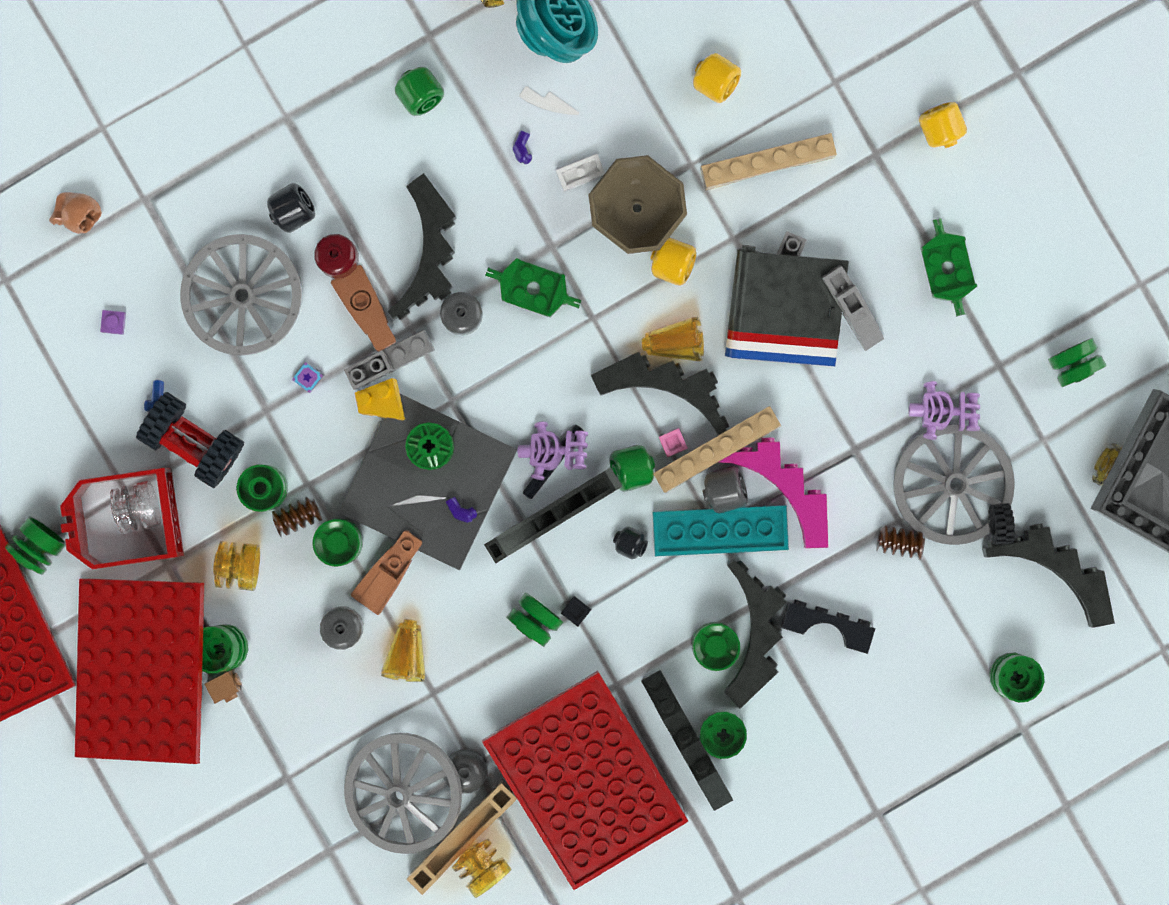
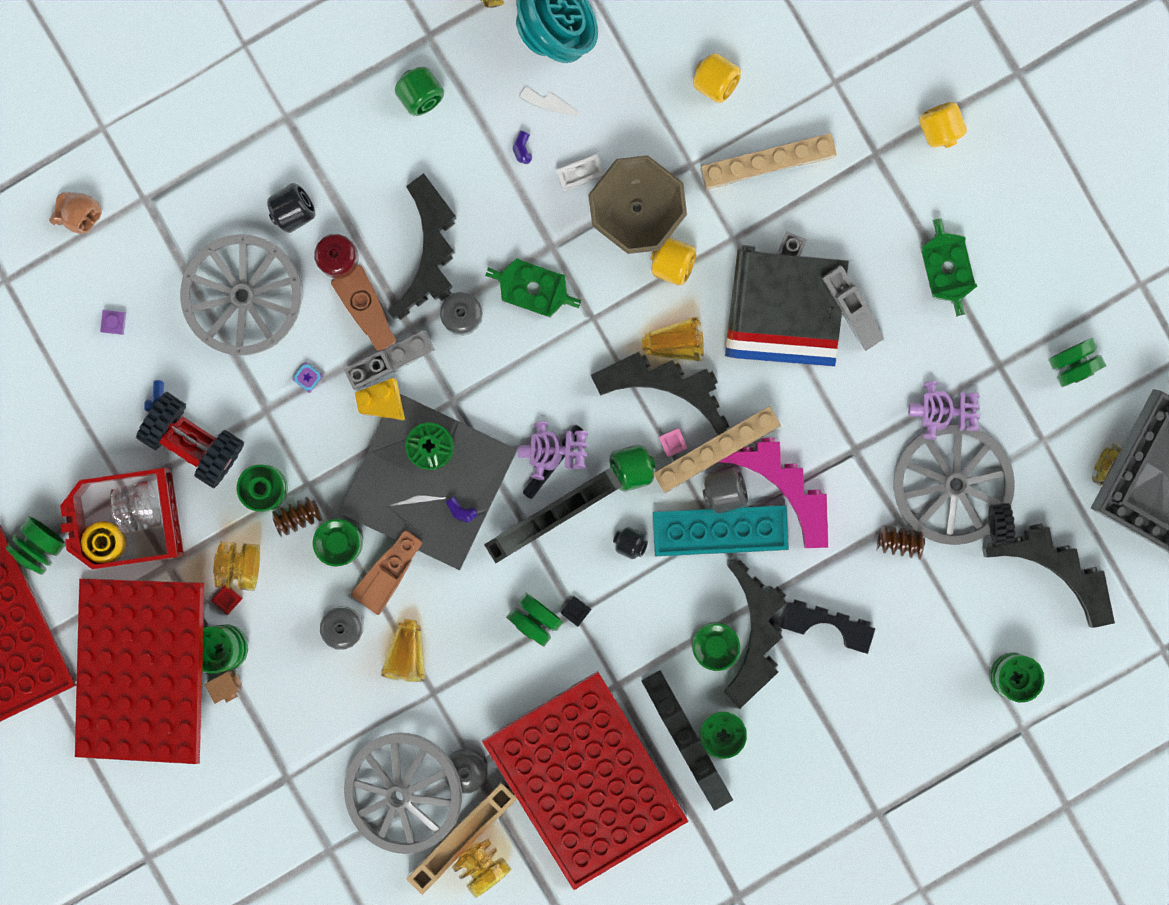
(99, 534): none -> yellow head
(226, 599): none -> red tile

